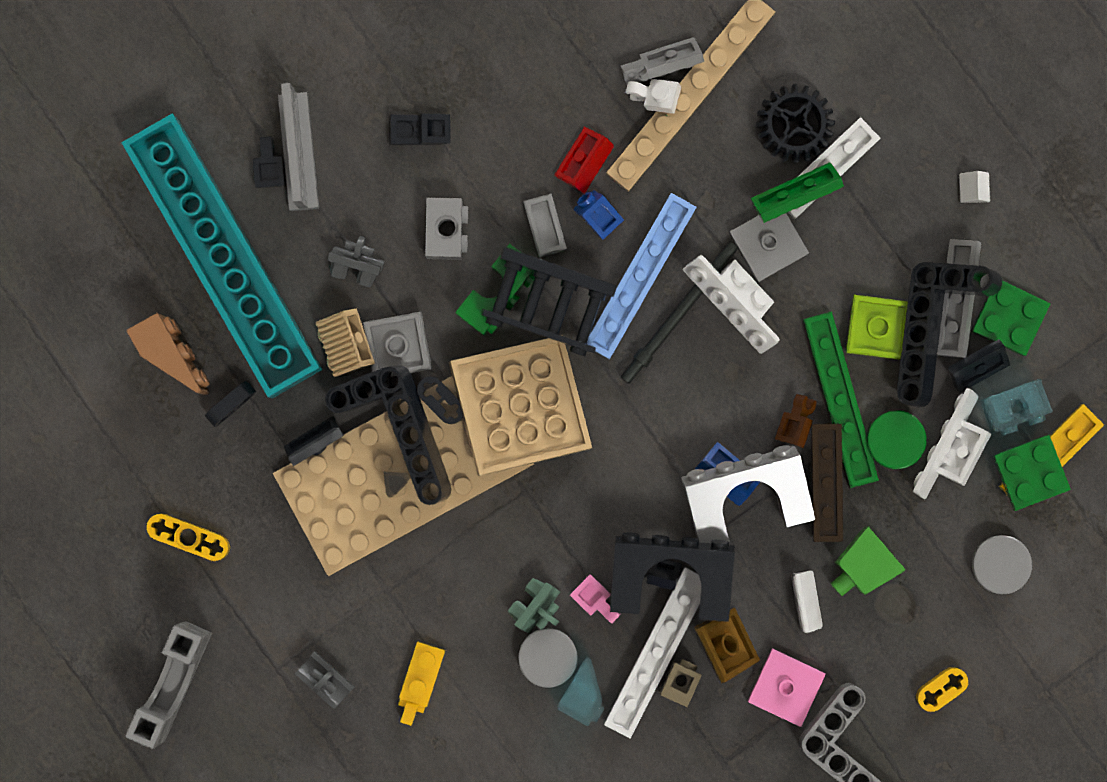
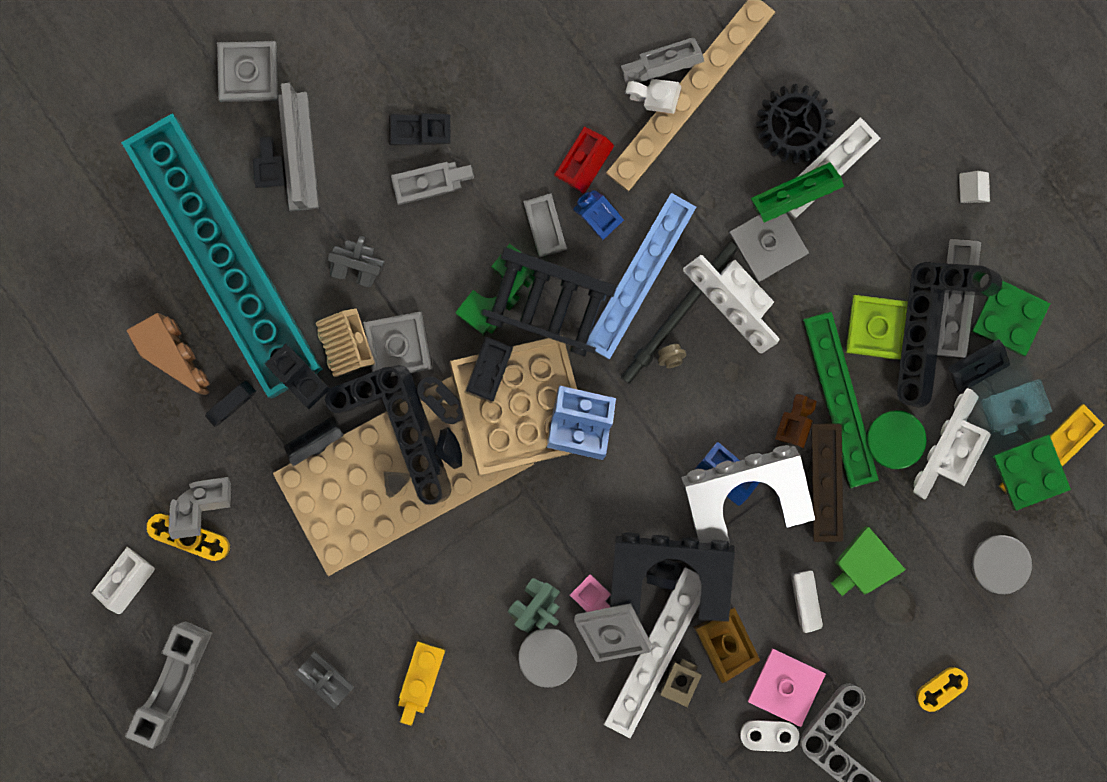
(123, 581): none -> white slope
(188, 508): none -> light grey plate
(247, 71): none -> light grey plate
(297, 376): none -> black slope
(429, 181): none -> light grey hinge
(440, 211): light grey brick -> none
(449, 448): none -> black tile
(488, 370): none -> black plate
(581, 422): none -> medium blue slope
(583, 695): clear light blue slope -> none
(613, 633): none -> light grey plate
(671, 356): none -> dark tan plate
(770, 735): none -> white plate

